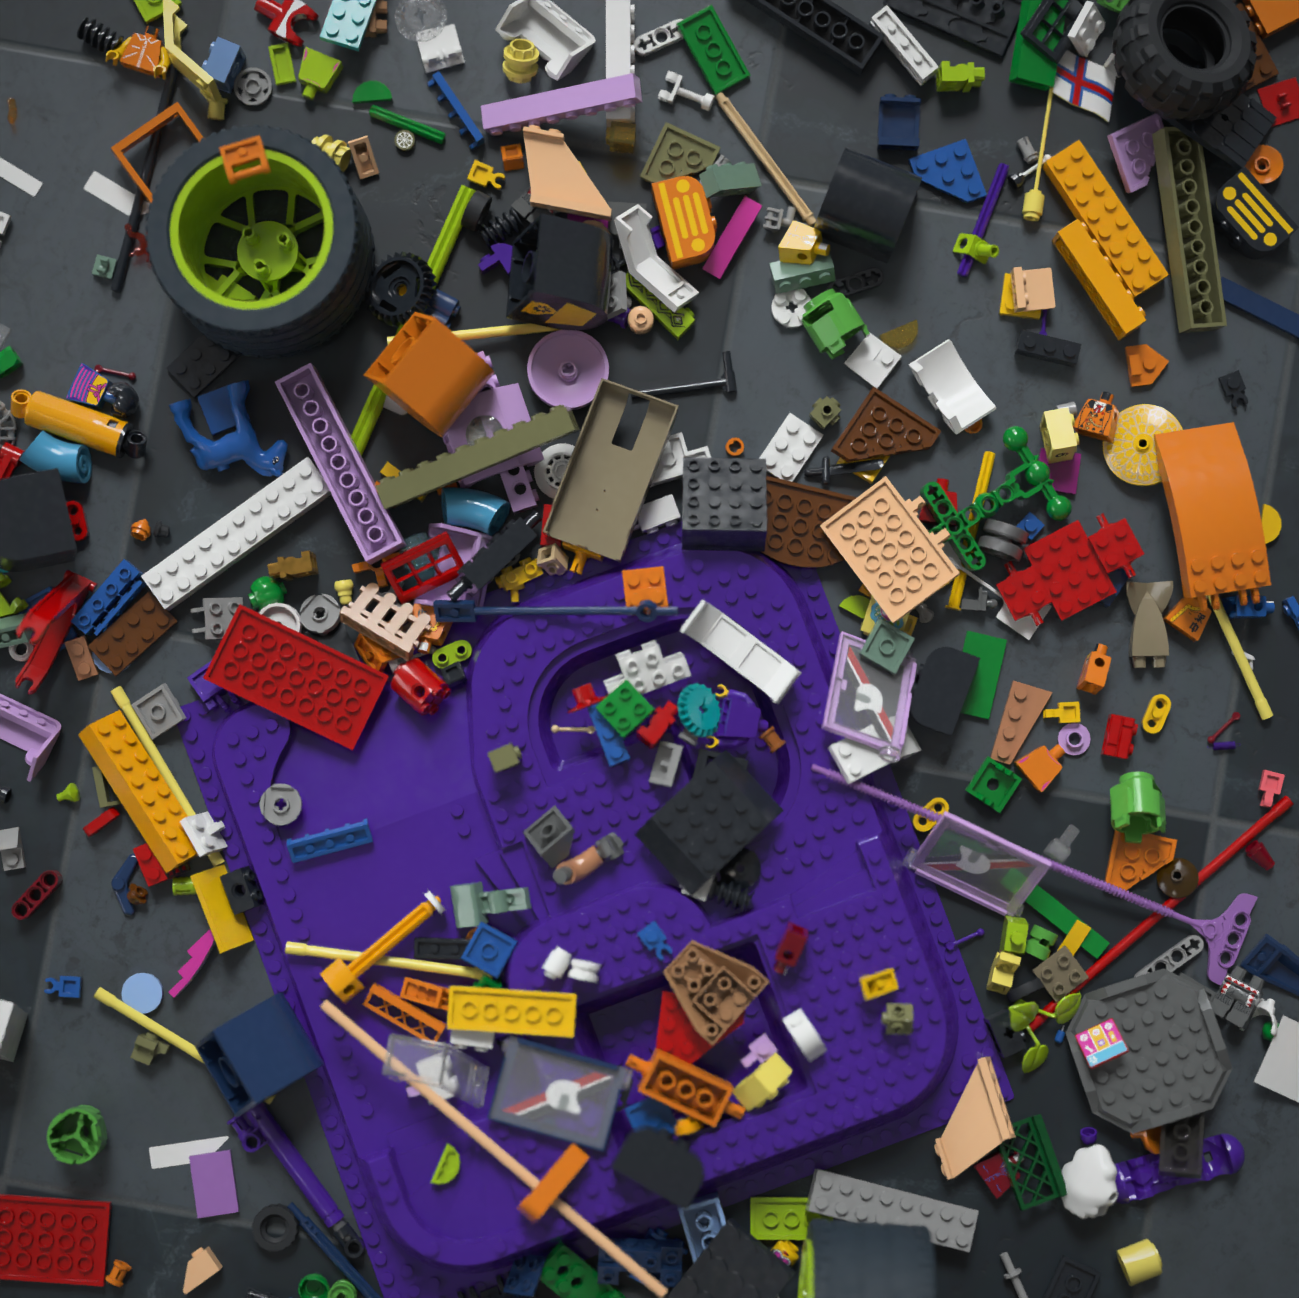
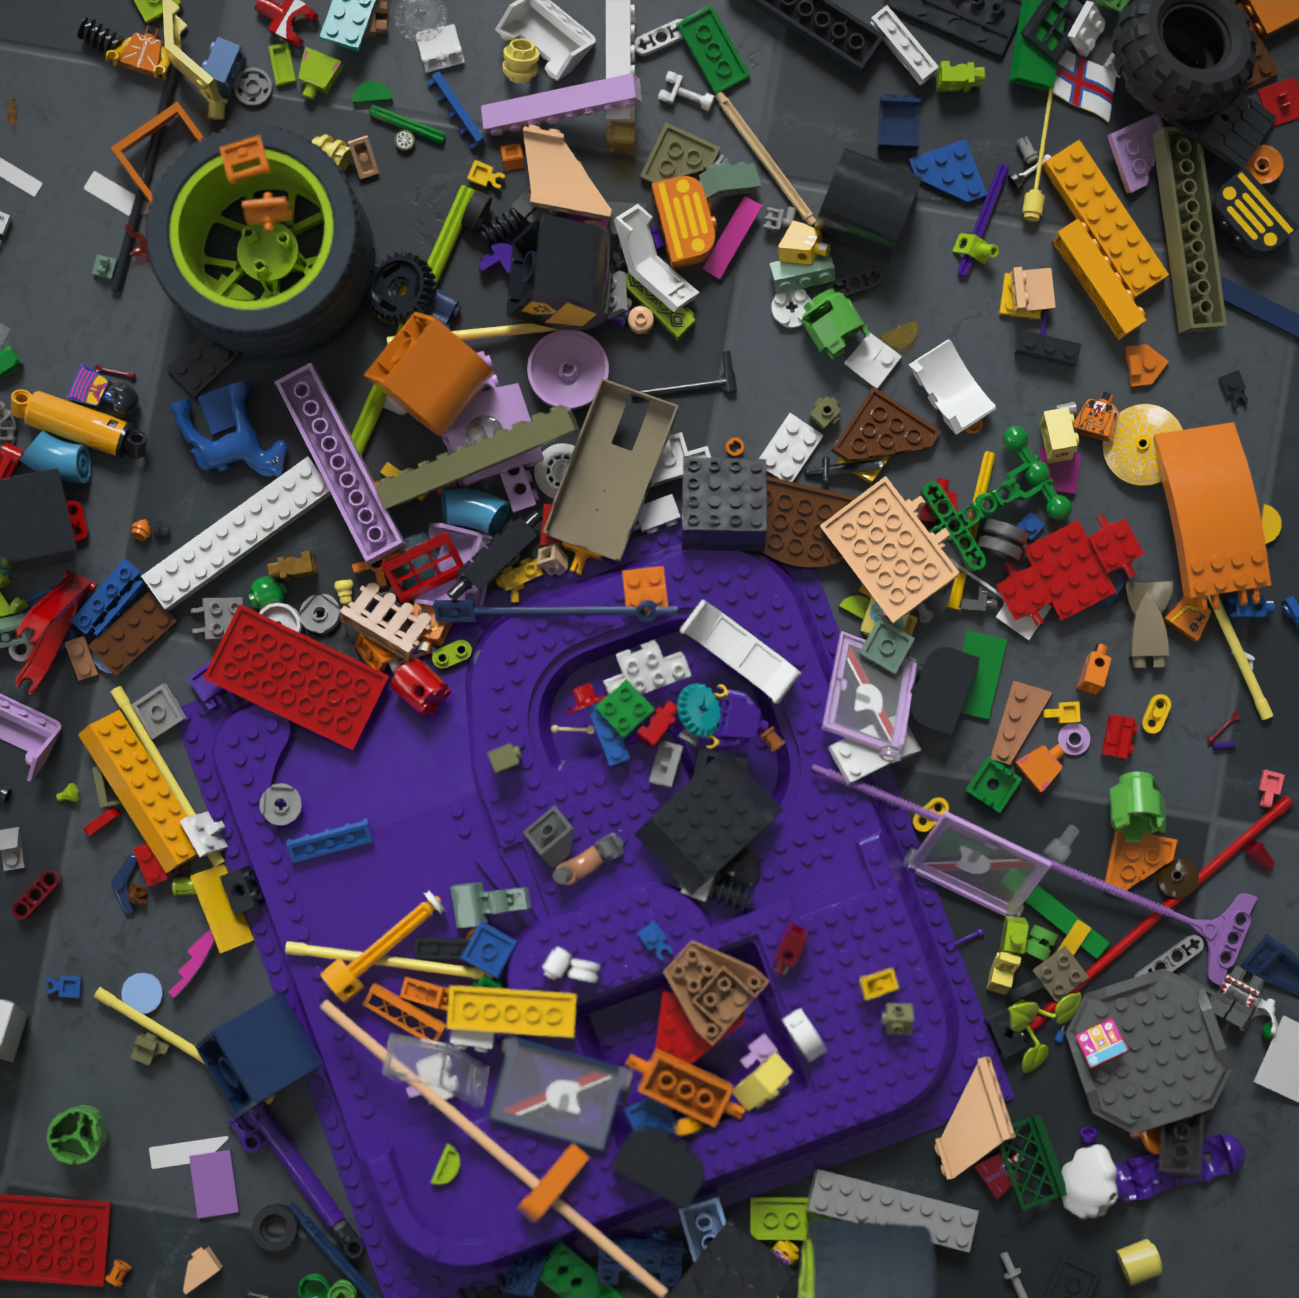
(267, 211): none -> orange pin
(454, 674): black tile -> none

